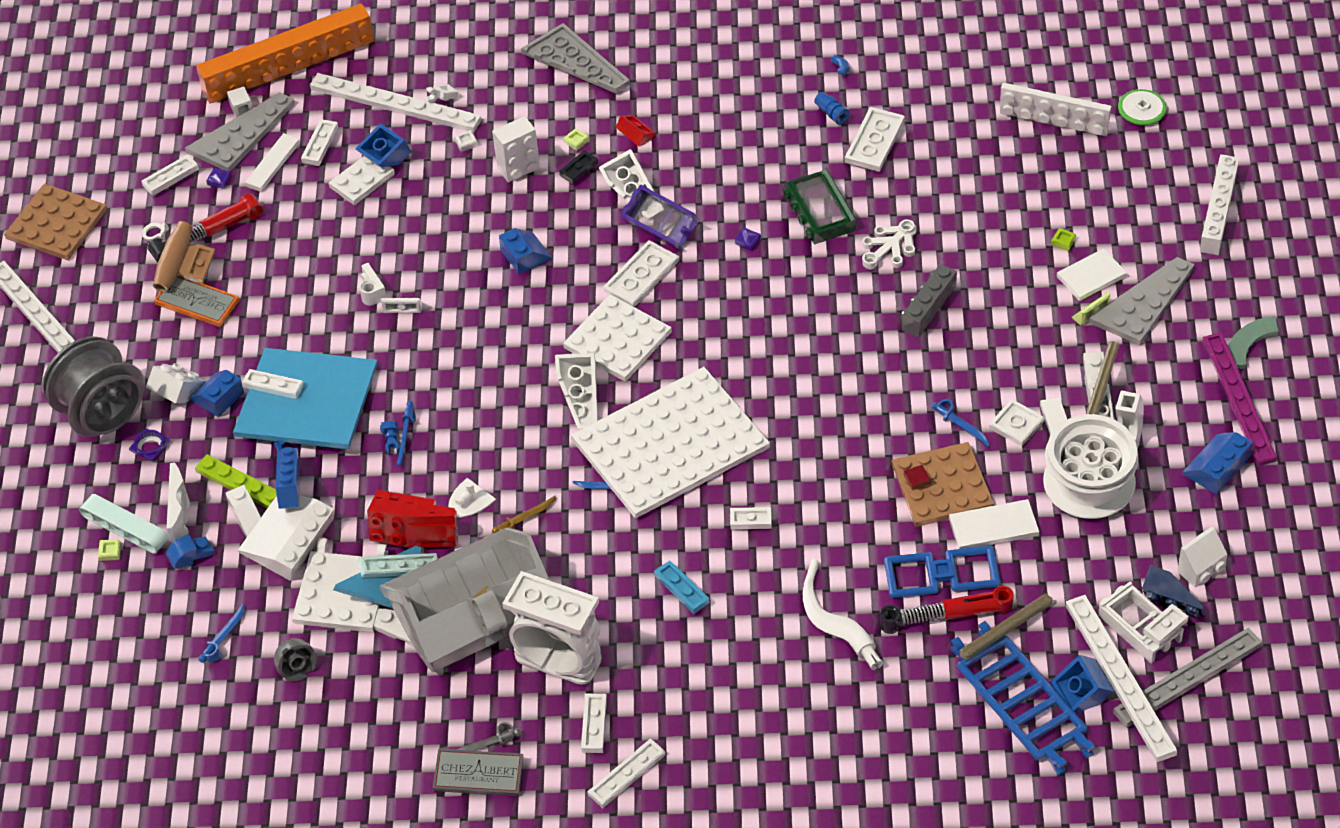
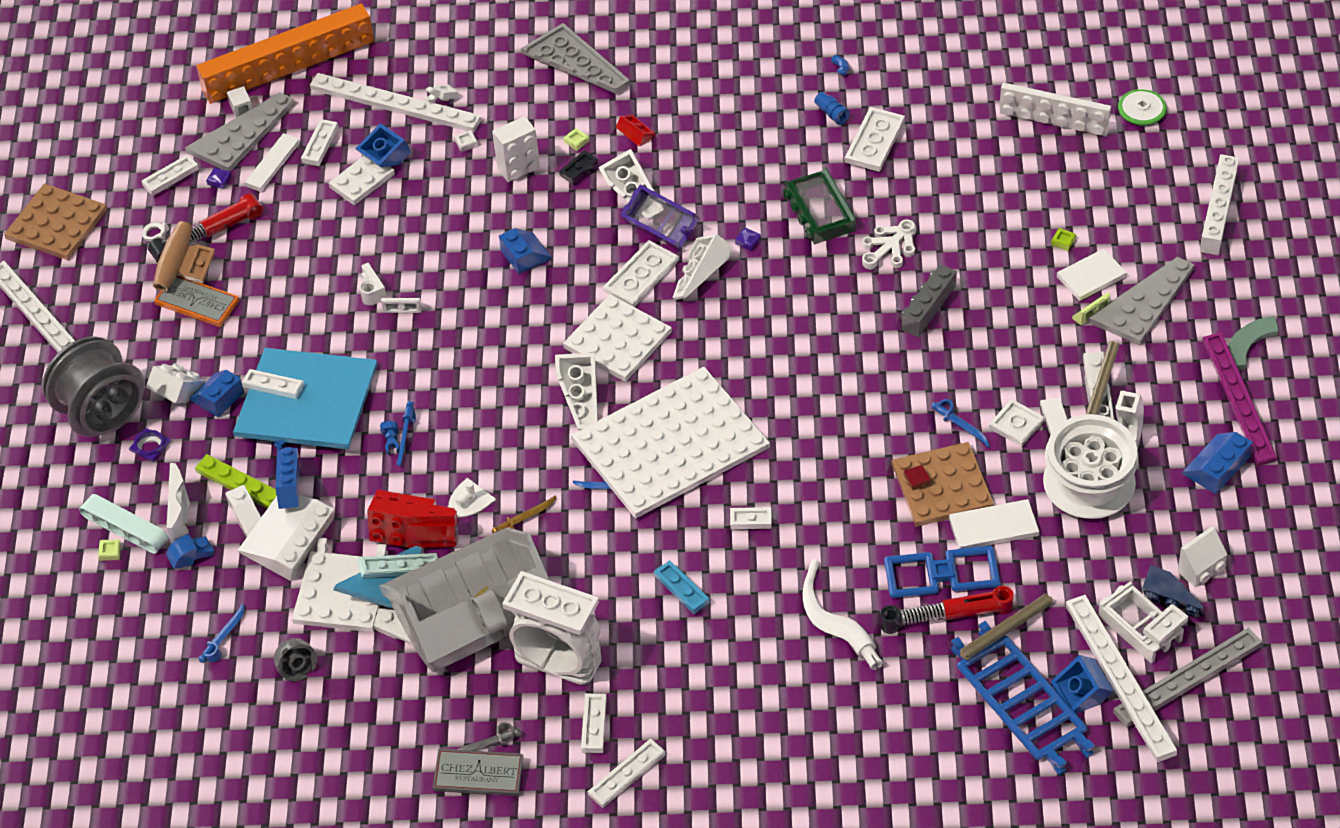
(704, 258): none -> white wedge

